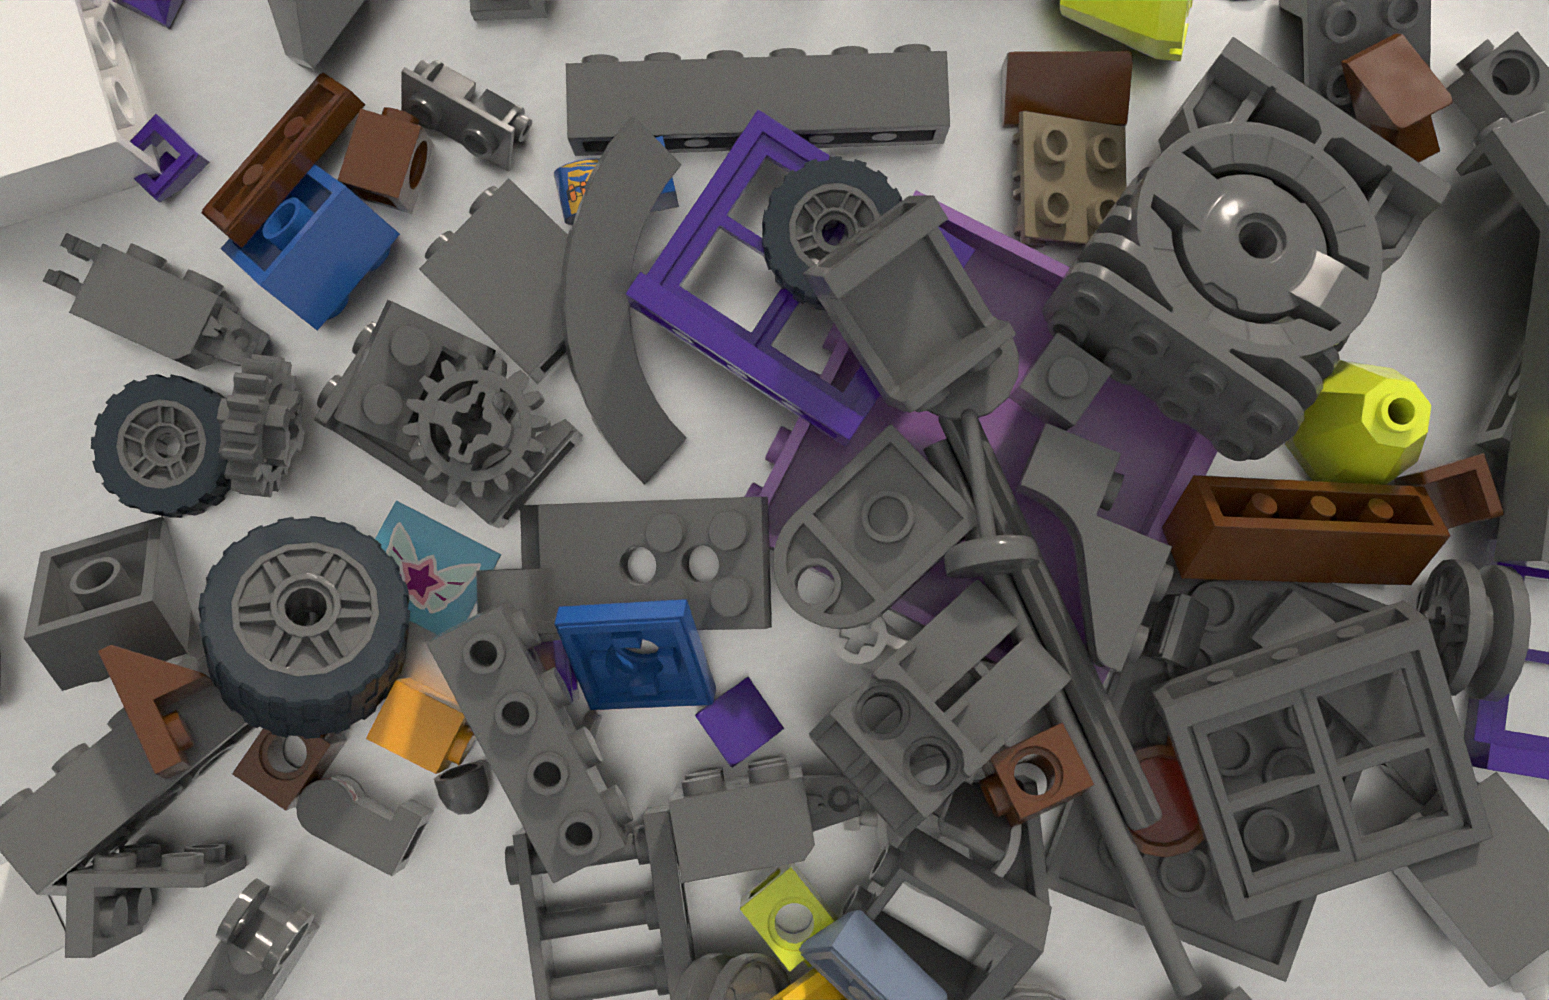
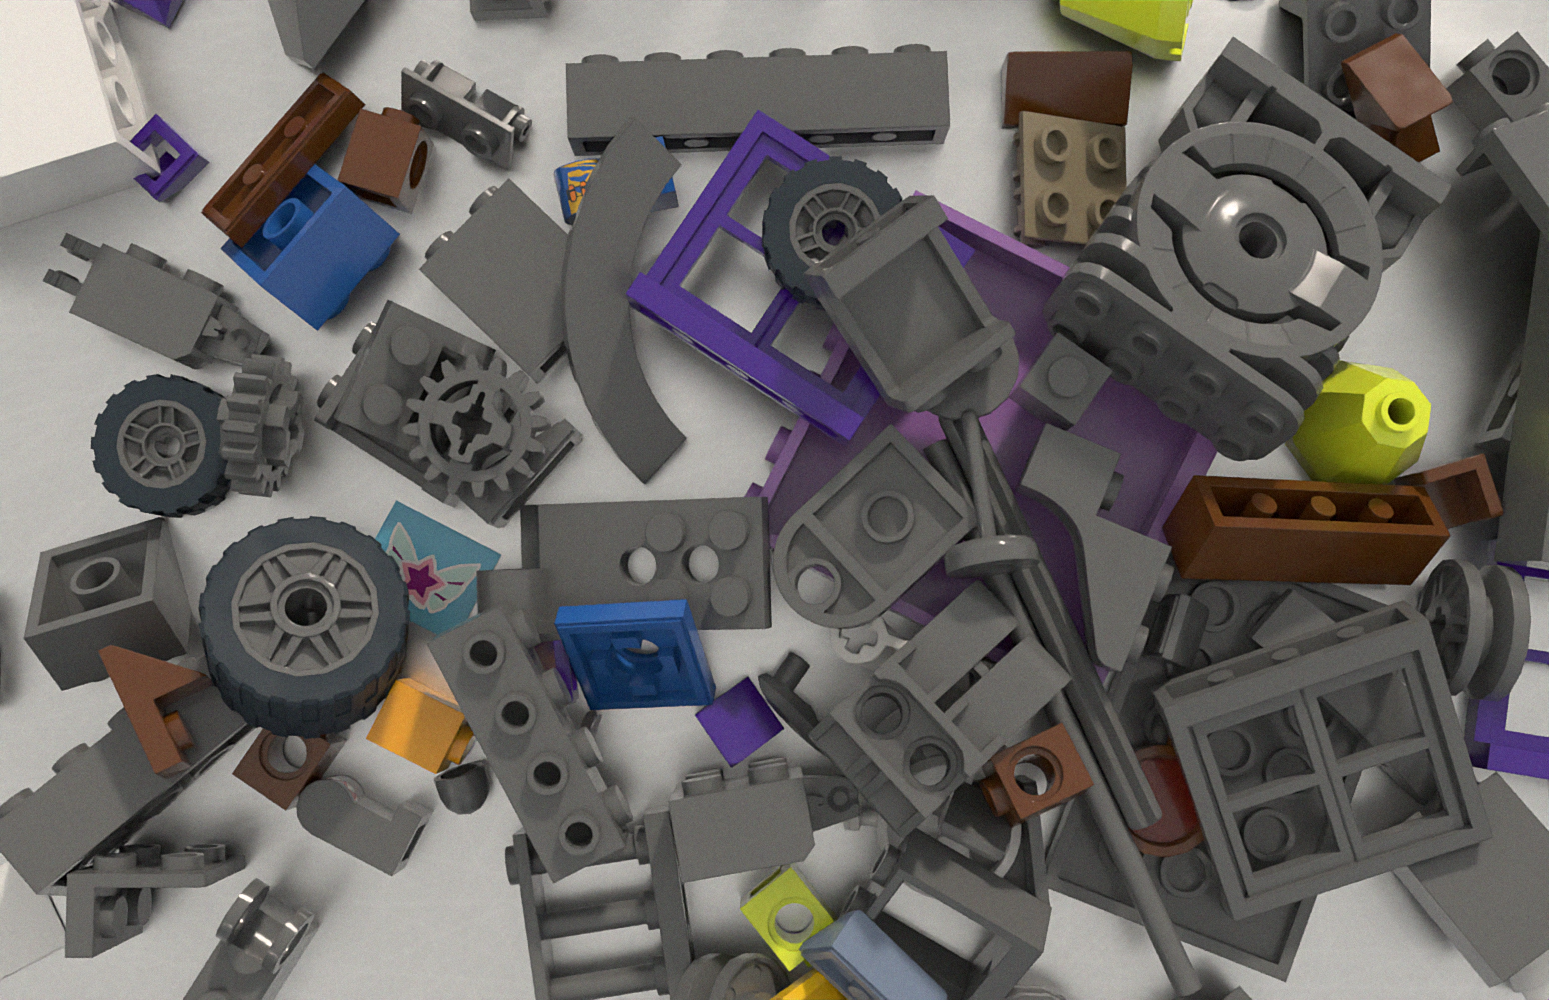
(786, 703): none -> dark grey bar

